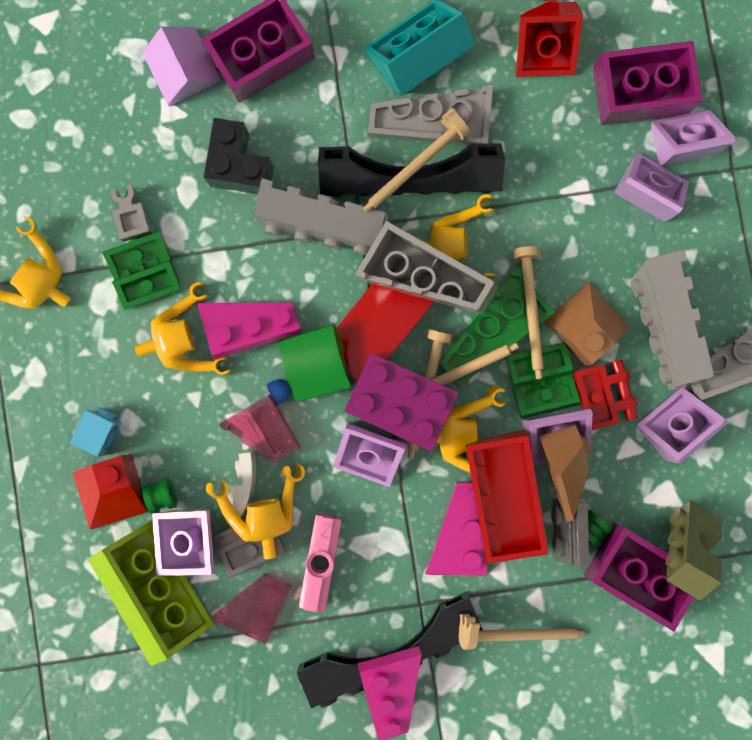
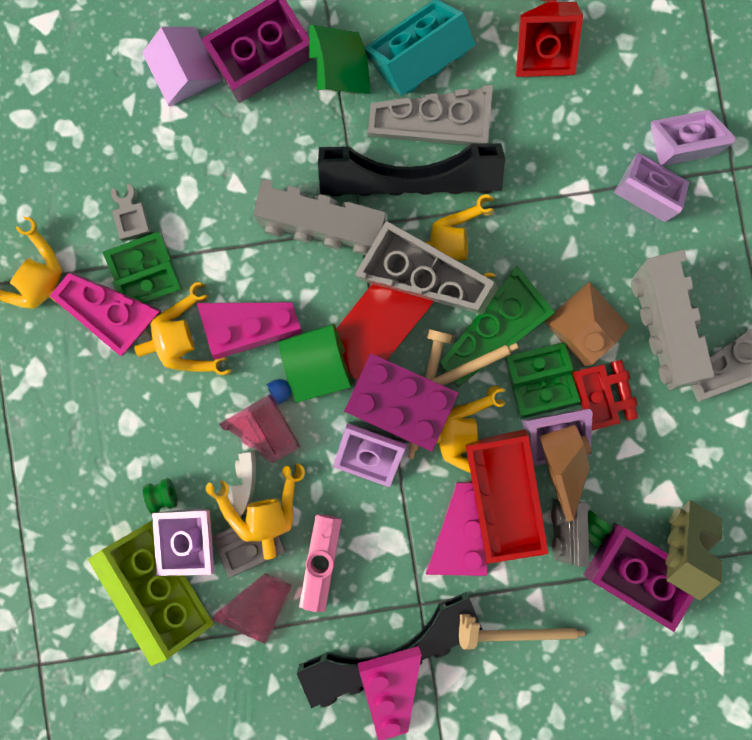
(96, 431): medium azure brick -> none
(105, 312): none -> dark pink wing
(110, 491): red slope -> none
(227, 160): black brick -> none
(340, 60): none -> green slope
(456, 129): tan piece -> none
(526, 255): tan piece -> none
(647, 82): magenta brick -> none
(680, 426): lavender slope -> none

